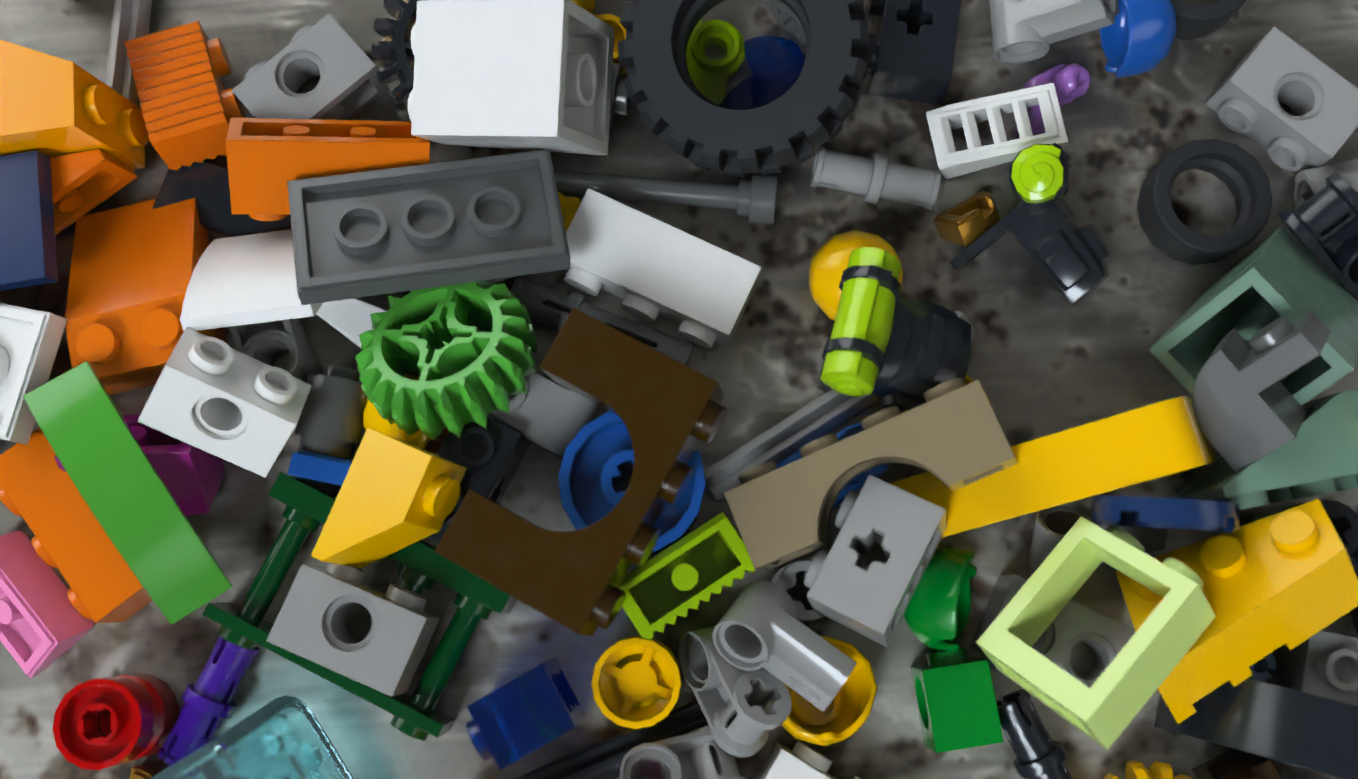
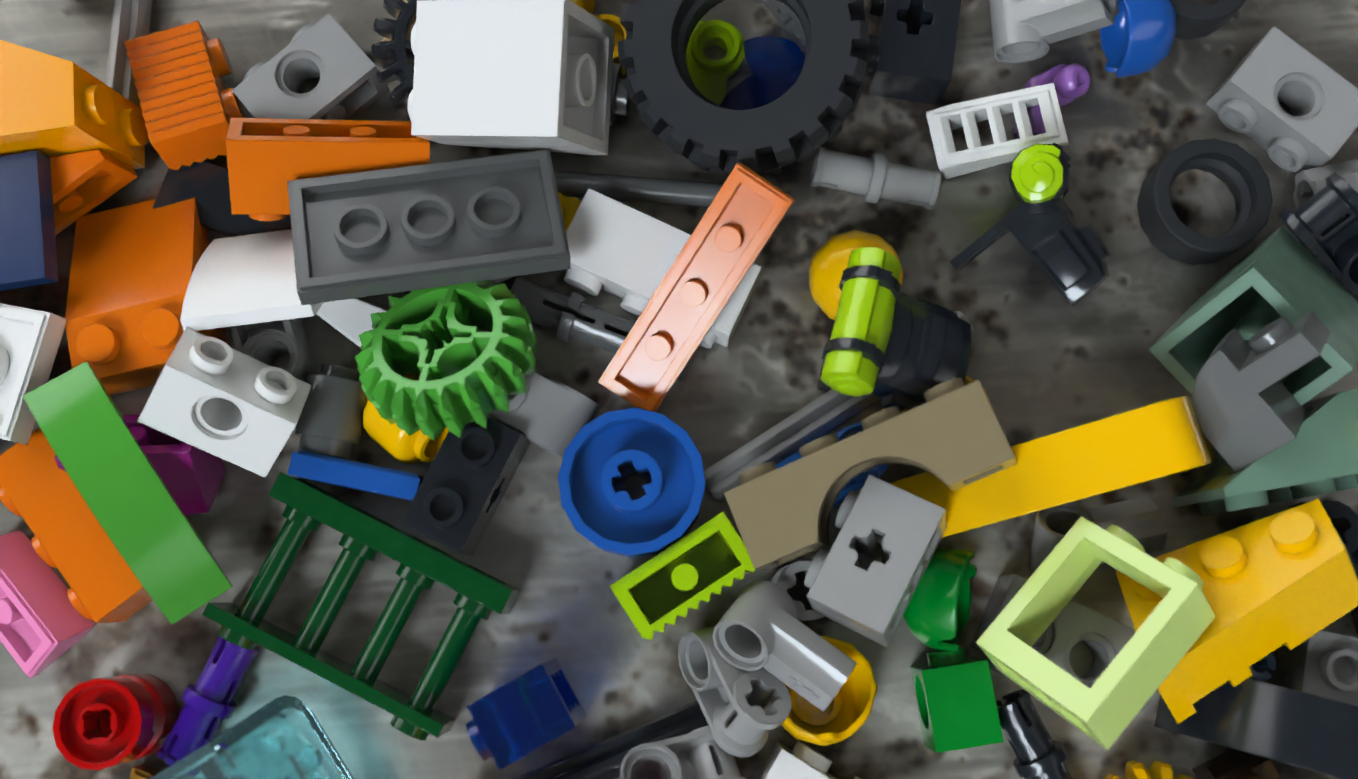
(315, 628): light grey brick -> none
(388, 501): yellow slope -> none
(579, 571): dark brown arch -> none
(636, 682): yellow wheel -> none
(696, 288): none -> tile
(968, 219): pearl gold tile -> none
(1165, 513): dark blue tile -> none

